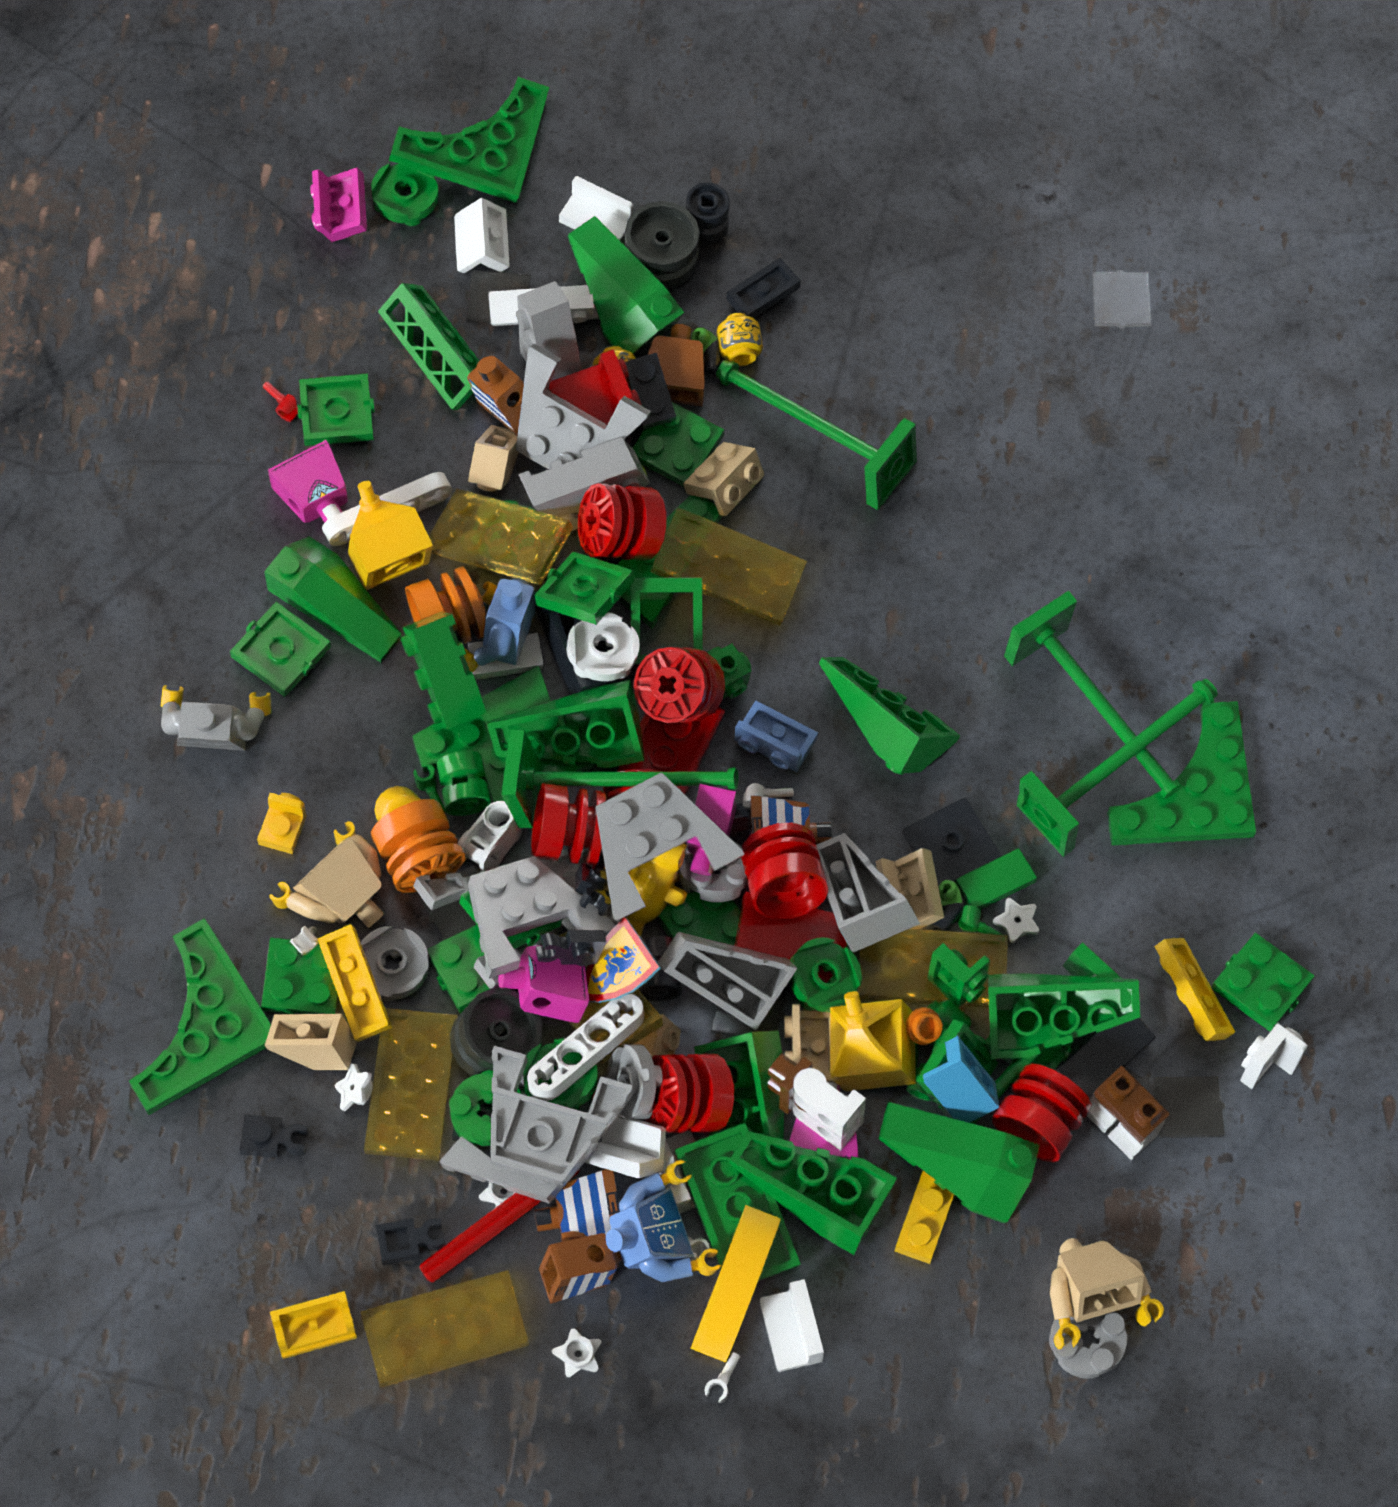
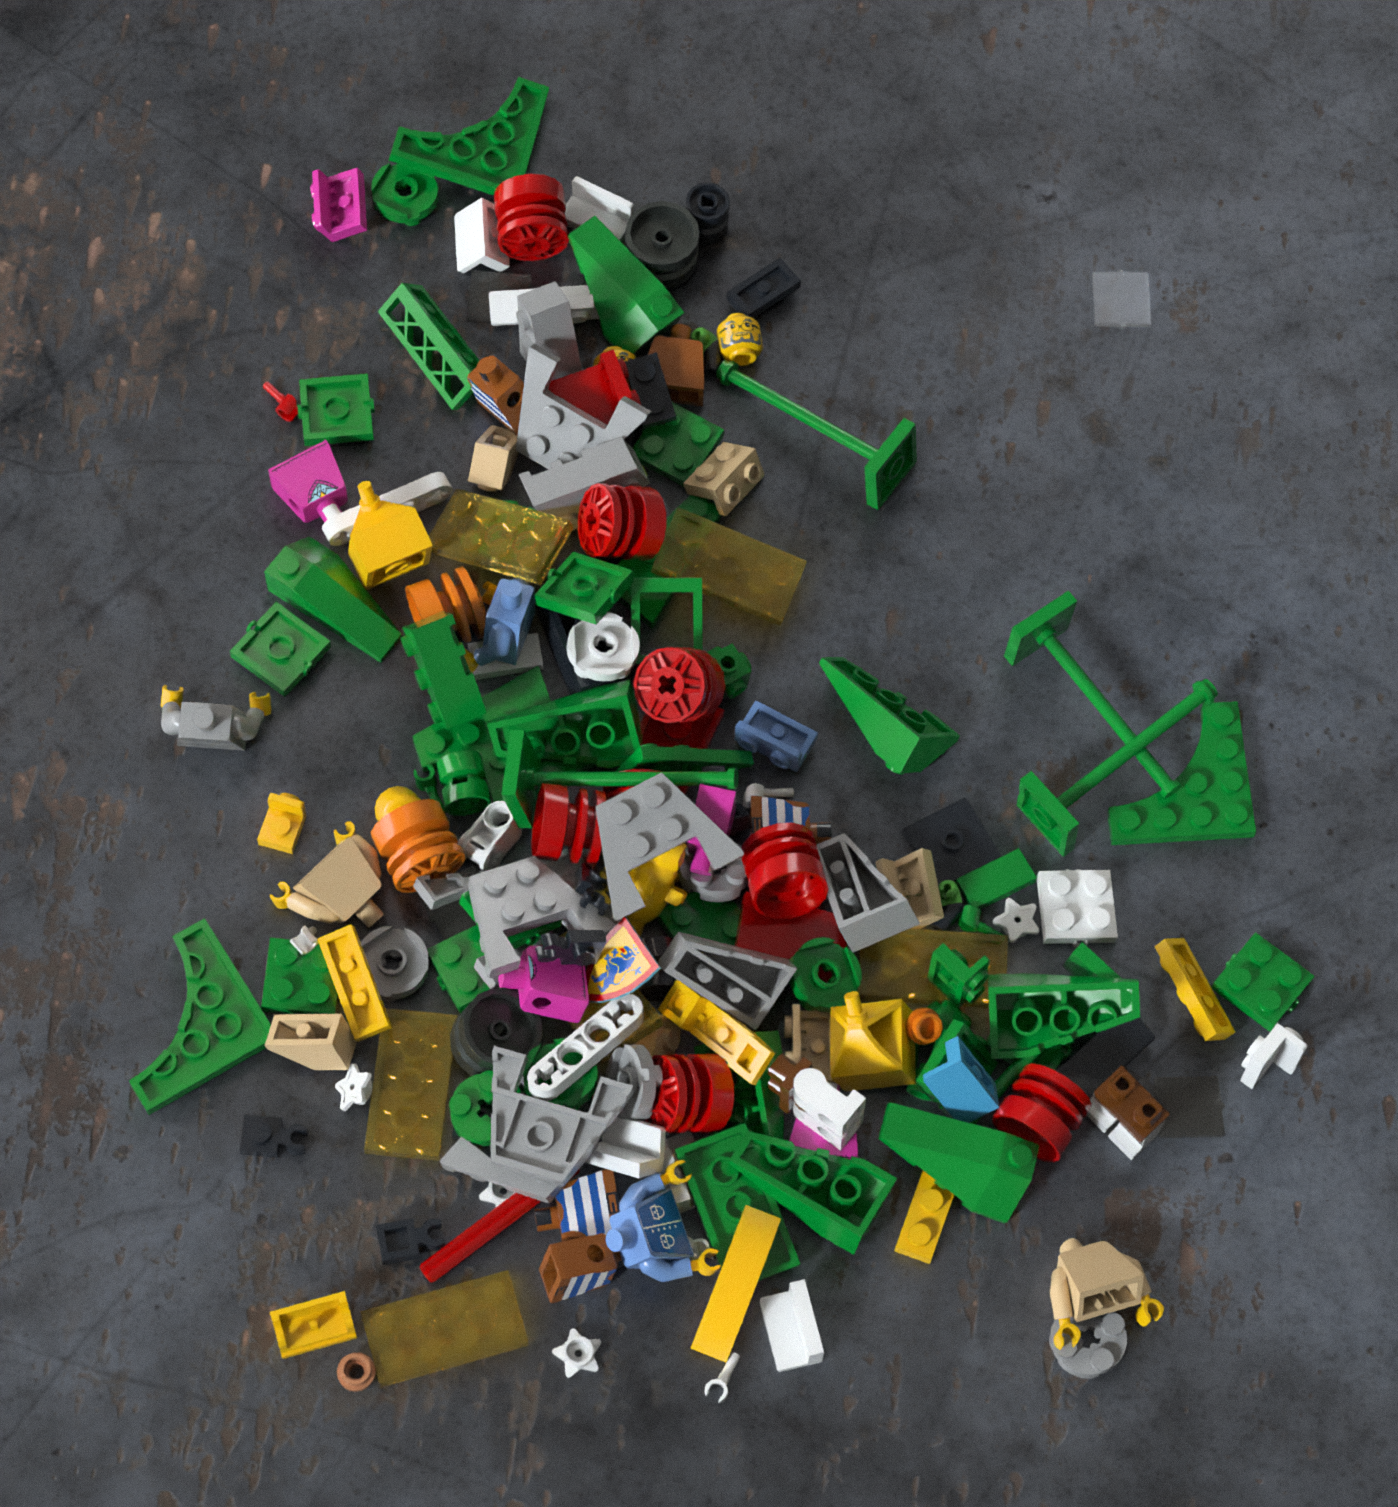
(356, 1360): none -> nougat plate
(531, 217): none -> red wheel
(684, 759): none -> green wing
(718, 1030): none -> yellow slope
(1076, 907): none -> white plate

